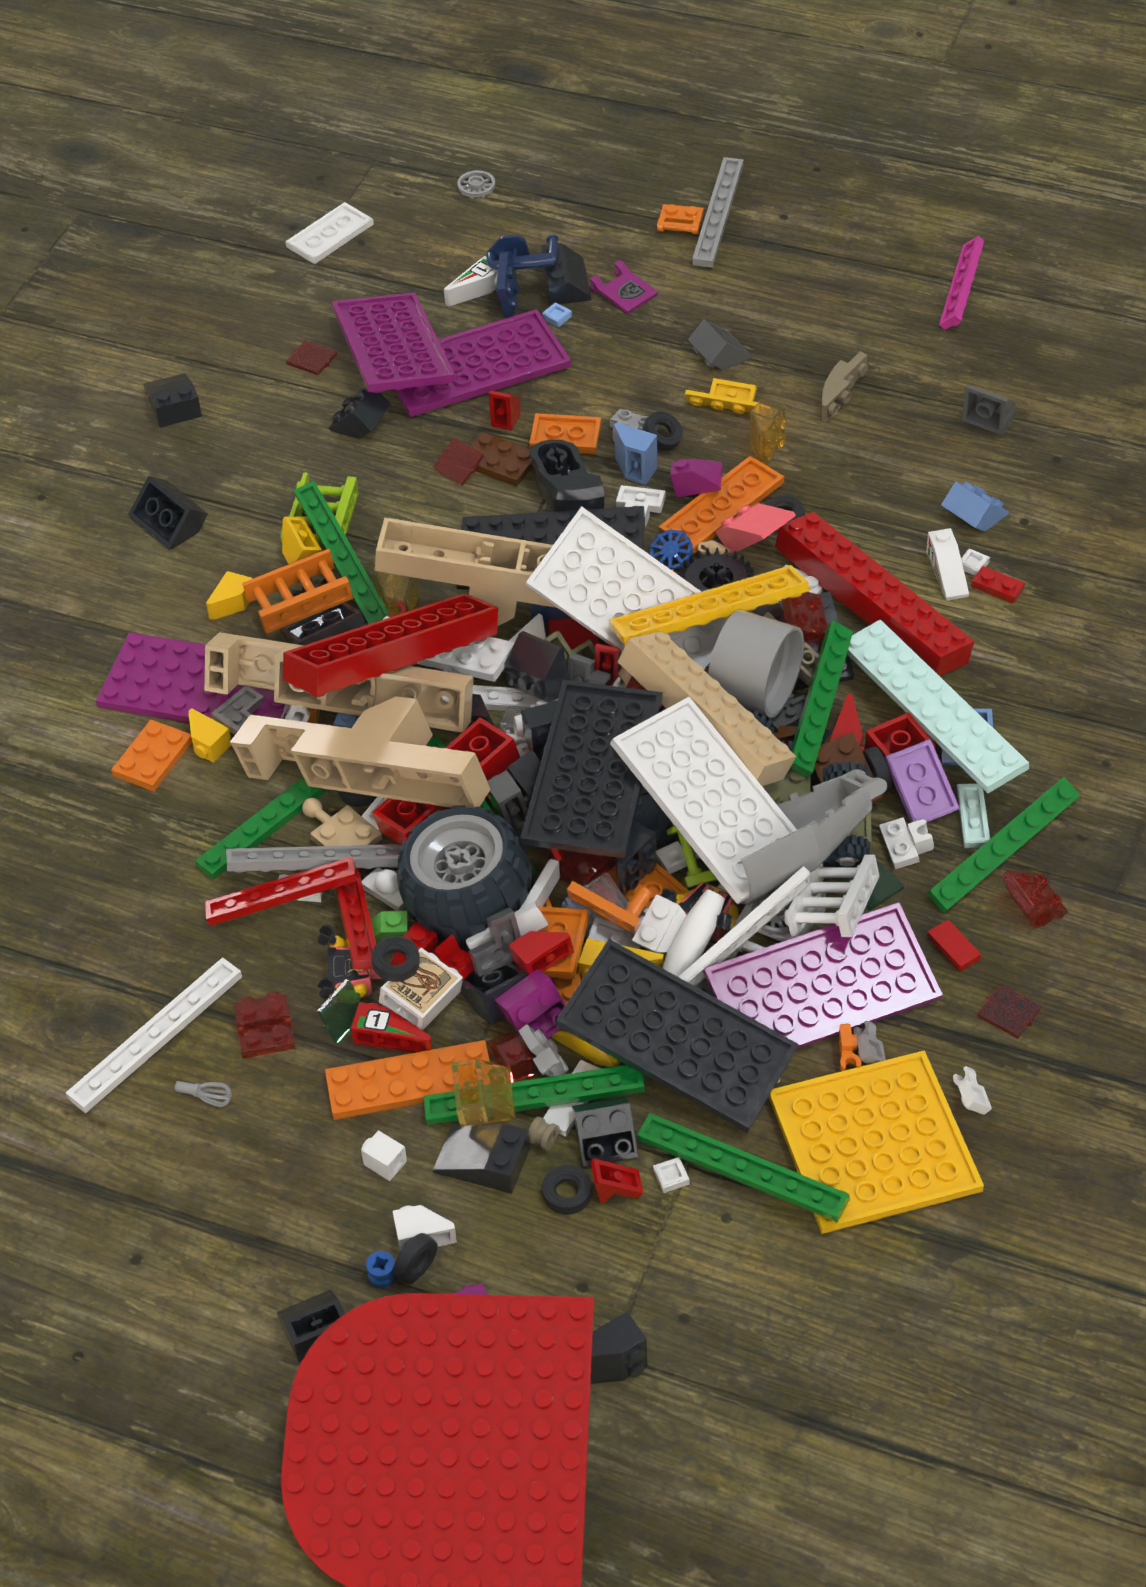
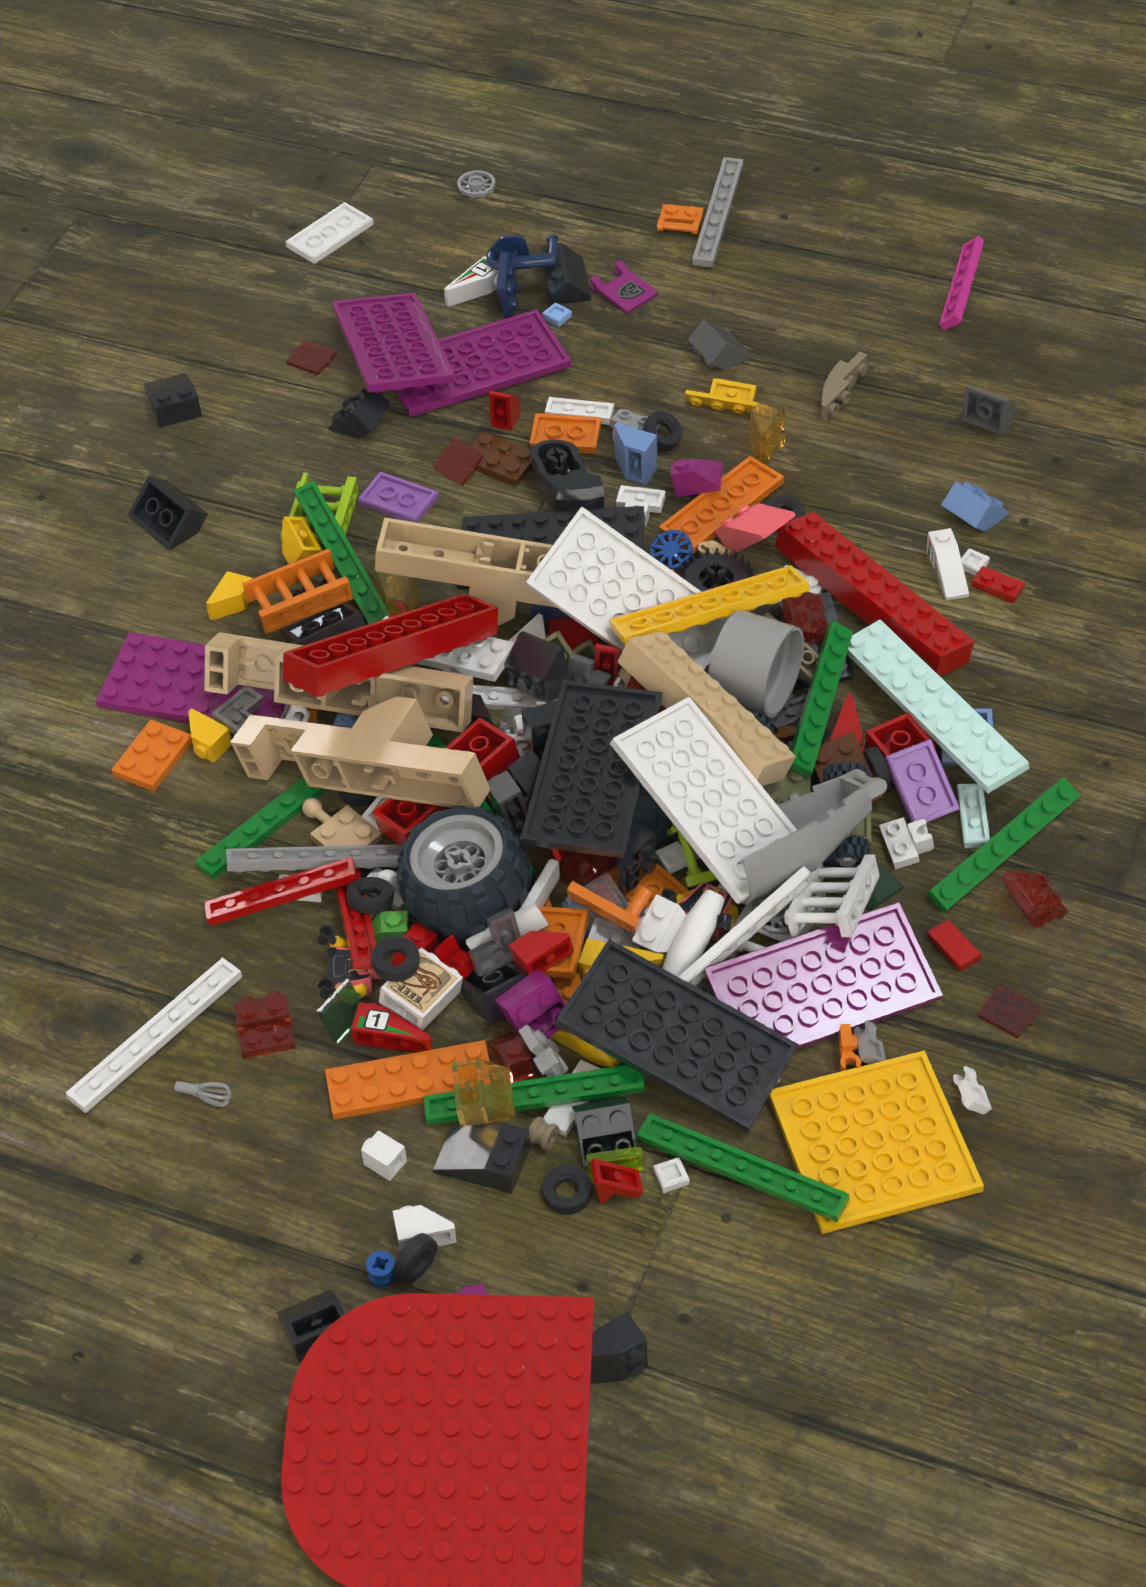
(370, 905): none -> black tyre
(397, 498): none -> medium lavender tile
(573, 407): none -> white plate
(627, 1157): none -> clear neon green tile

